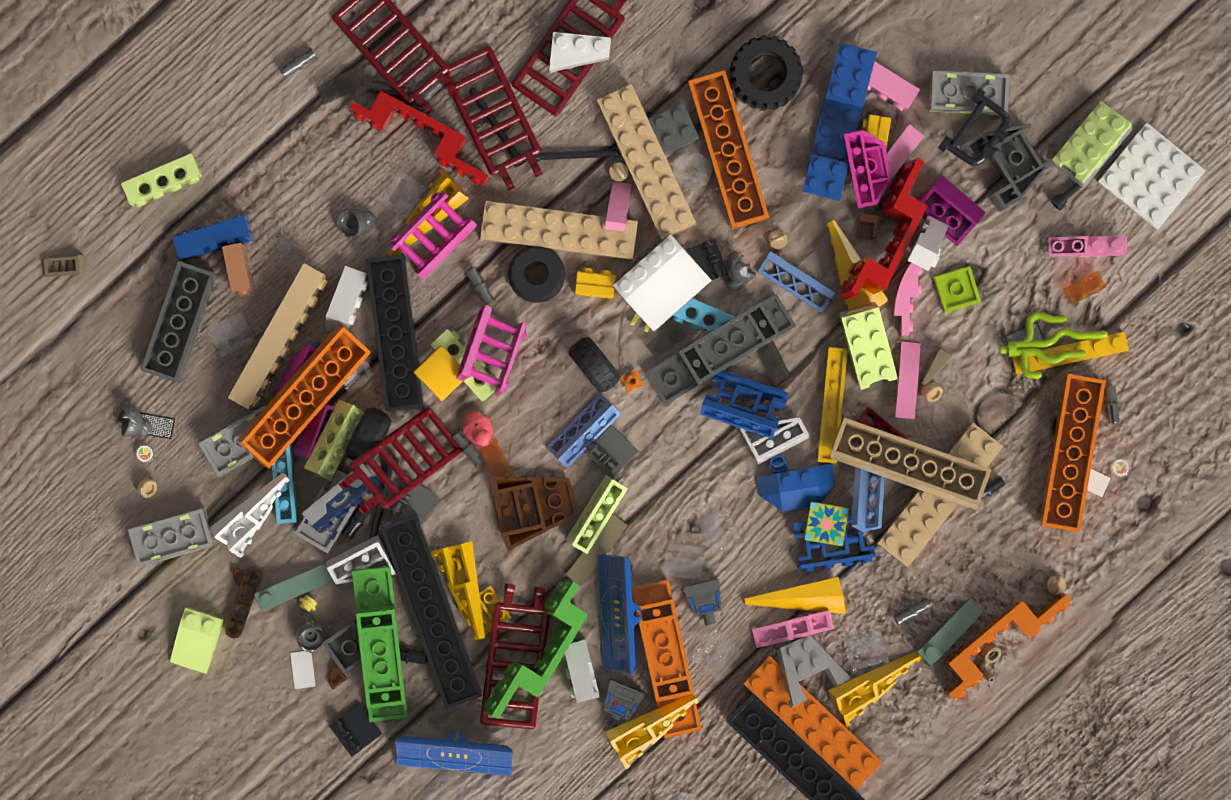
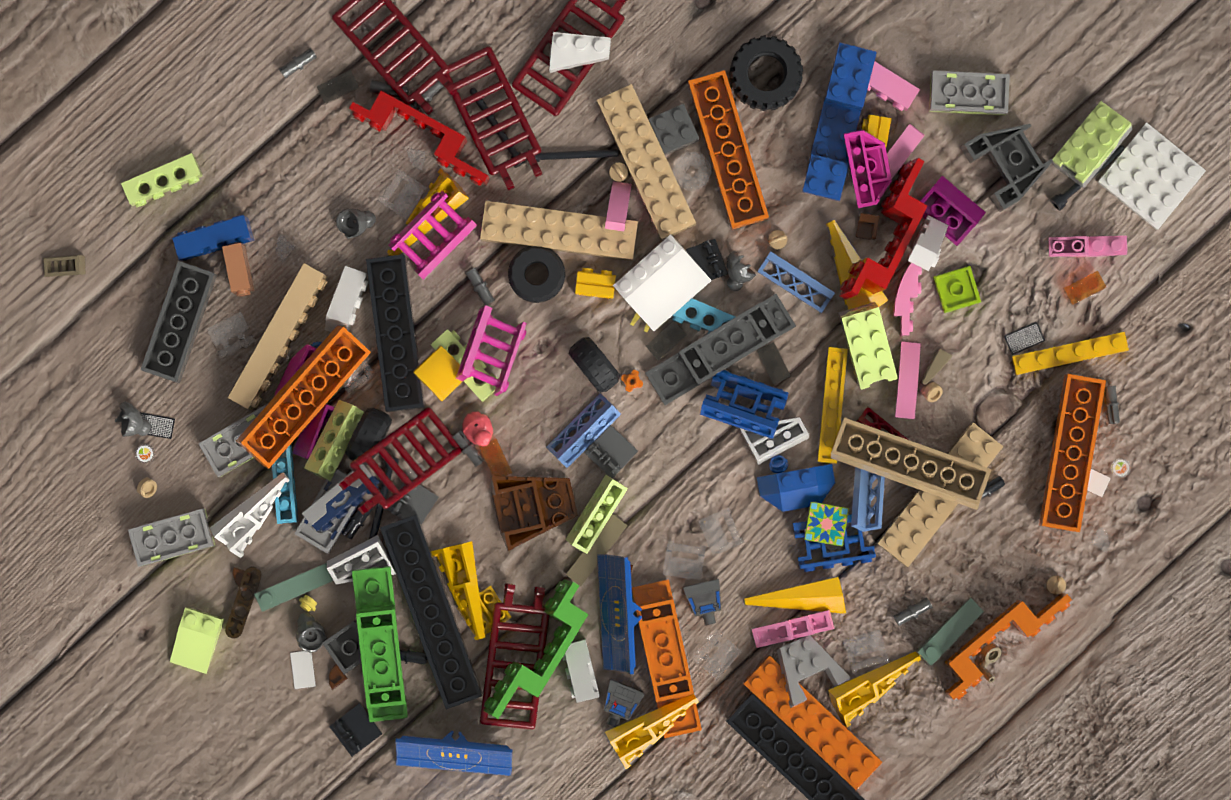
(989, 150): black bar -> none
(1030, 347): lime plant -> none

